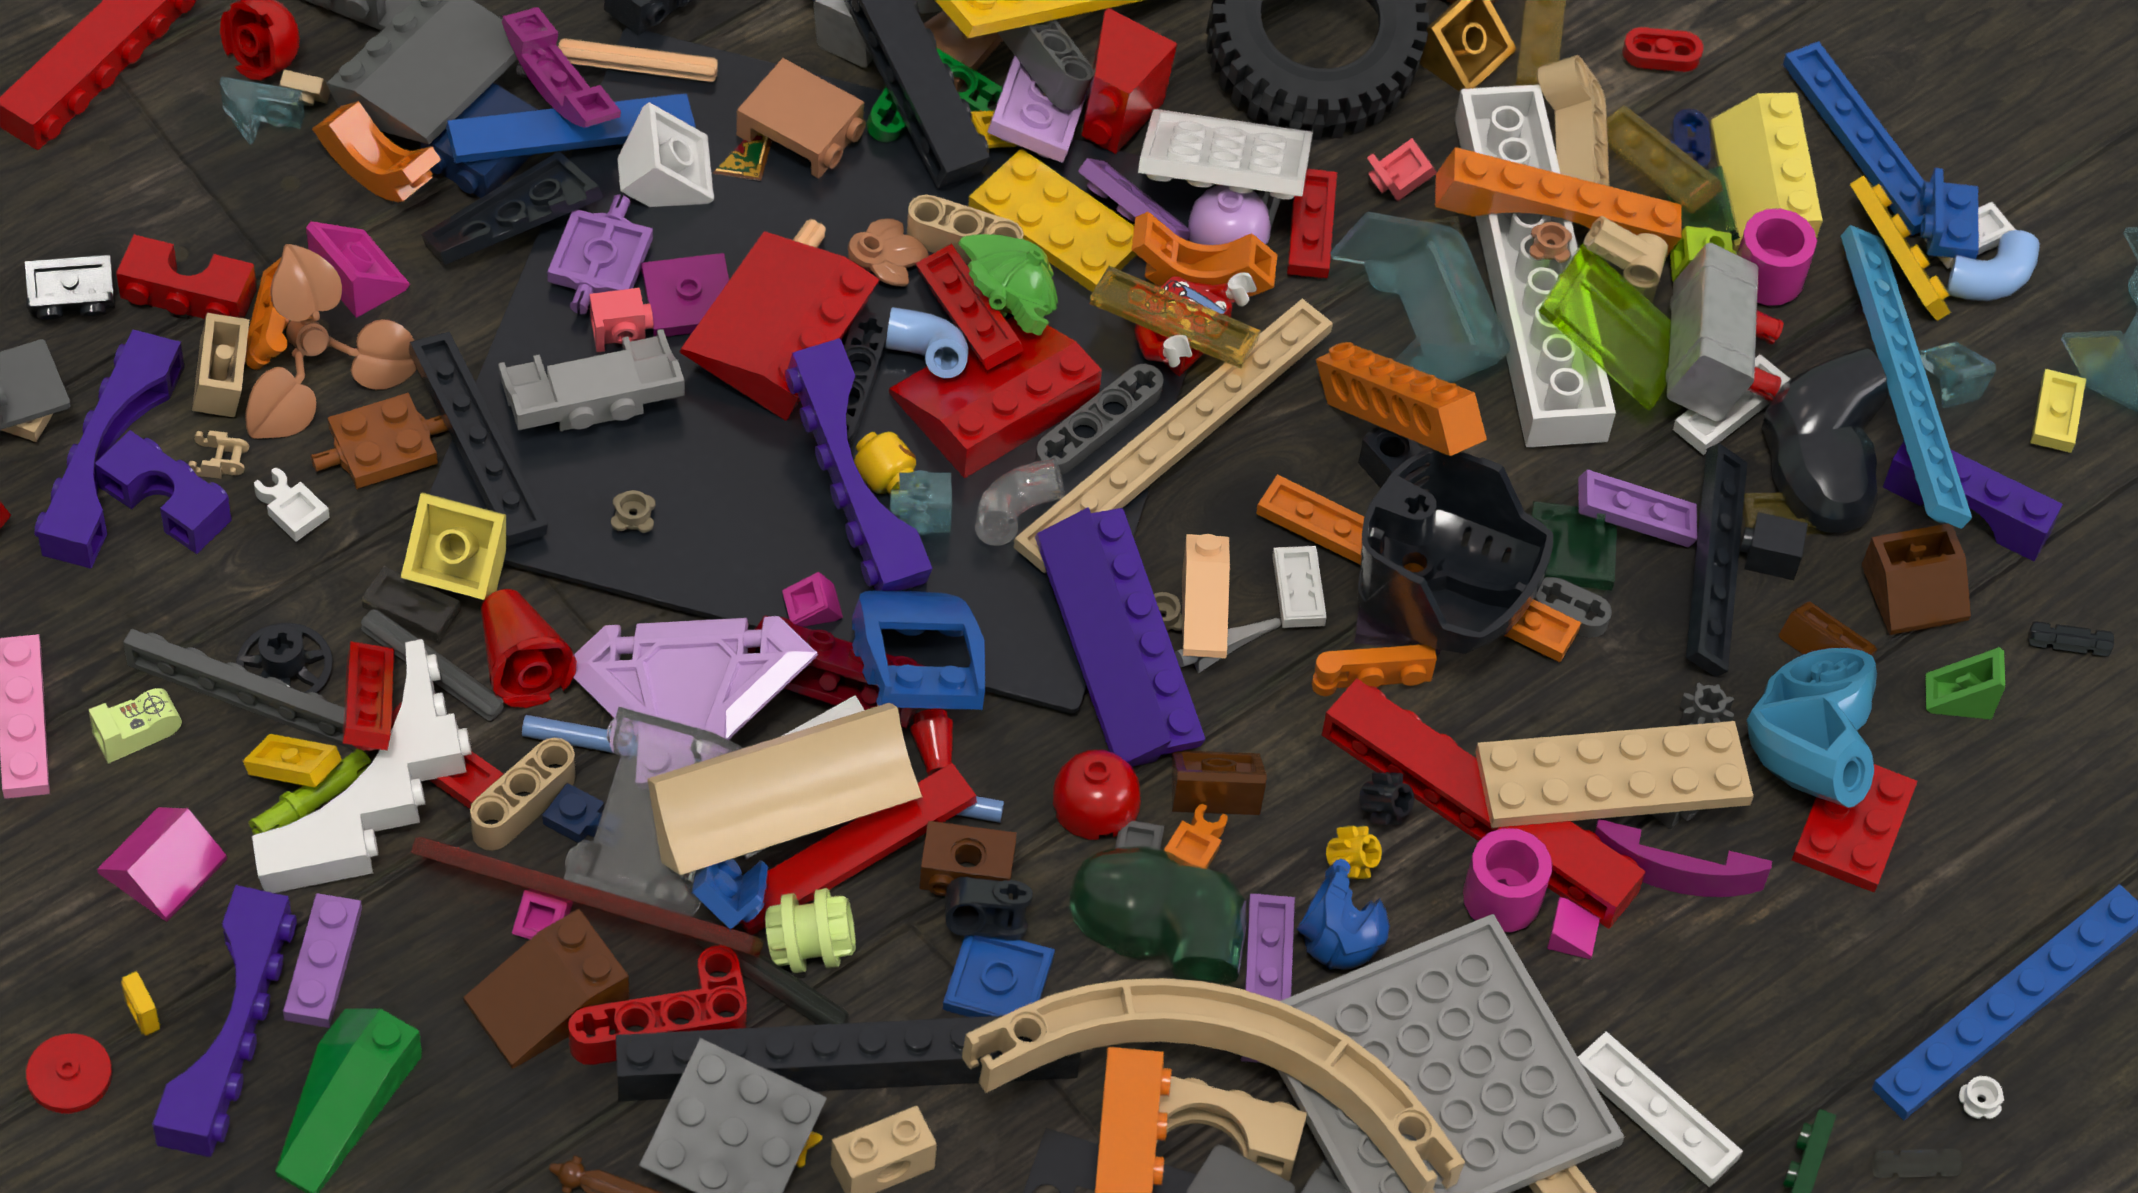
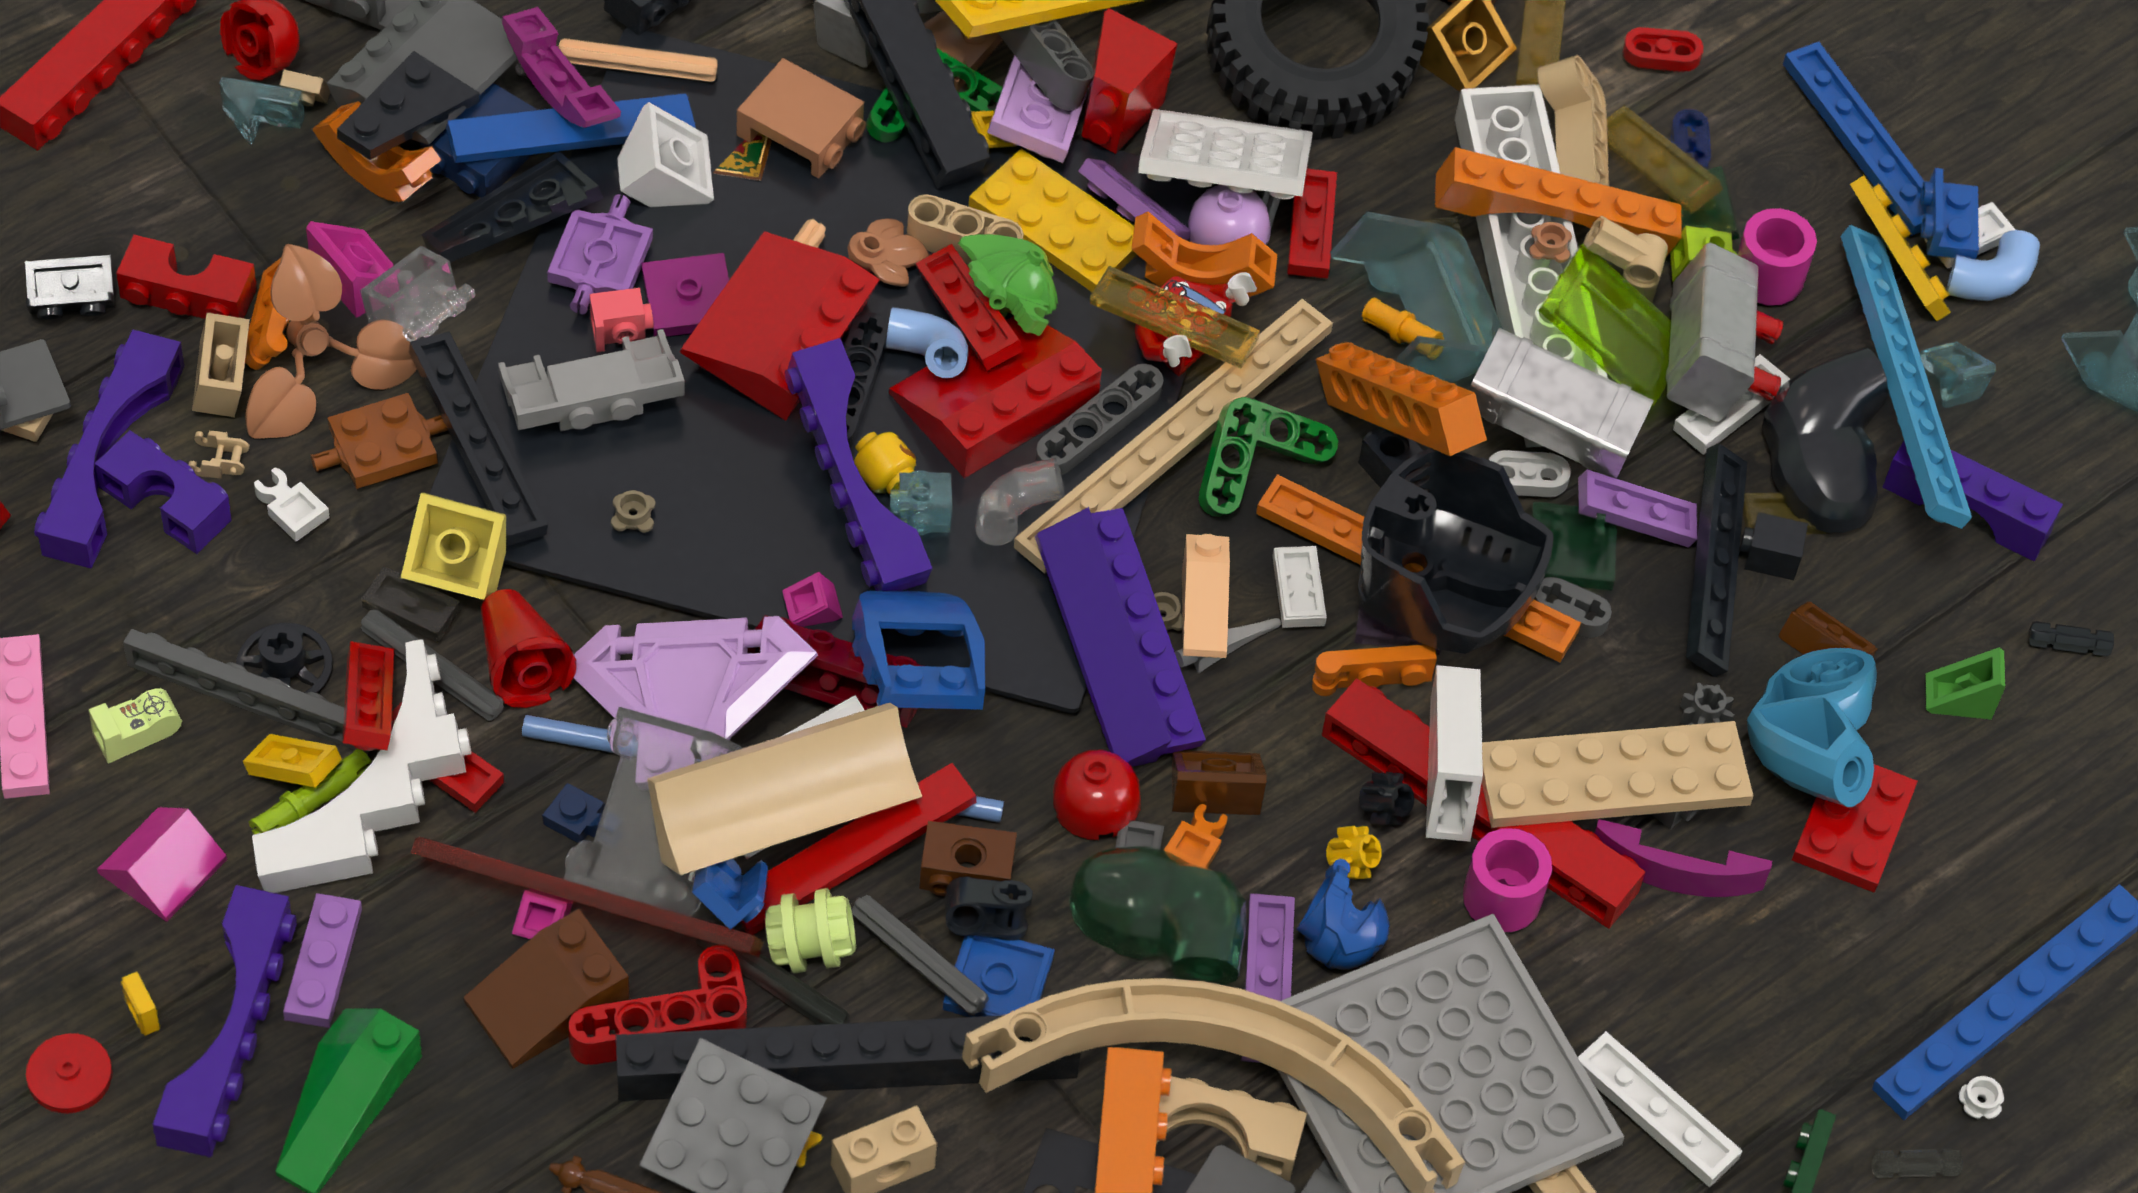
(404, 103): none -> black wing
(416, 294): none -> clear brick
(518, 812): tan beam -> none
(920, 955): none -> dark grey axle
(934, 738): red cone -> none
(1256, 433): none -> green beam
(1400, 325): none -> light orange pin
(1401, 170): coral bracket -> none
(1454, 753): none -> white slope
(1530, 467): none -> white plate
(1558, 403): none -> flat silver piece
(1573, 930): dark pink slope -> none
(1766, 158): light yellow slope -> none
(1918, 578): reddish brown slope -> none
(2058, 410): light yellow plate -> none

